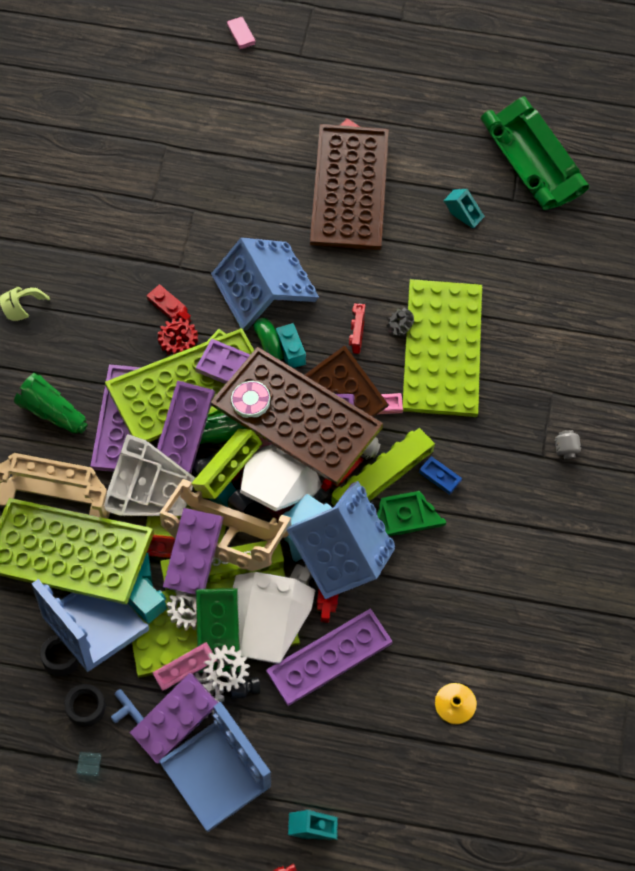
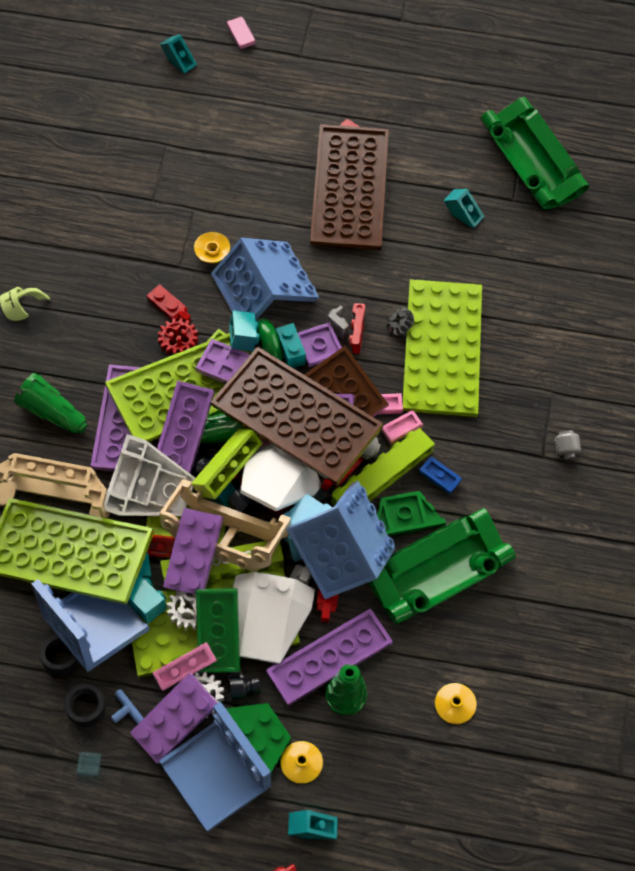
(178, 53): none -> teal slope
(211, 241): none -> yellow dish
(221, 658): white gear -> none
(243, 331): none -> teal brick
(250, 399): tile -> none
(262, 730): none -> green wing
(299, 772): none -> yellow dish
(319, 343): none -> medium lavender plate
(338, 323): none -> light grey bracket
(346, 691): none -> green cone
(401, 427): none -> bright pink tile
(440, 565): none -> green panel

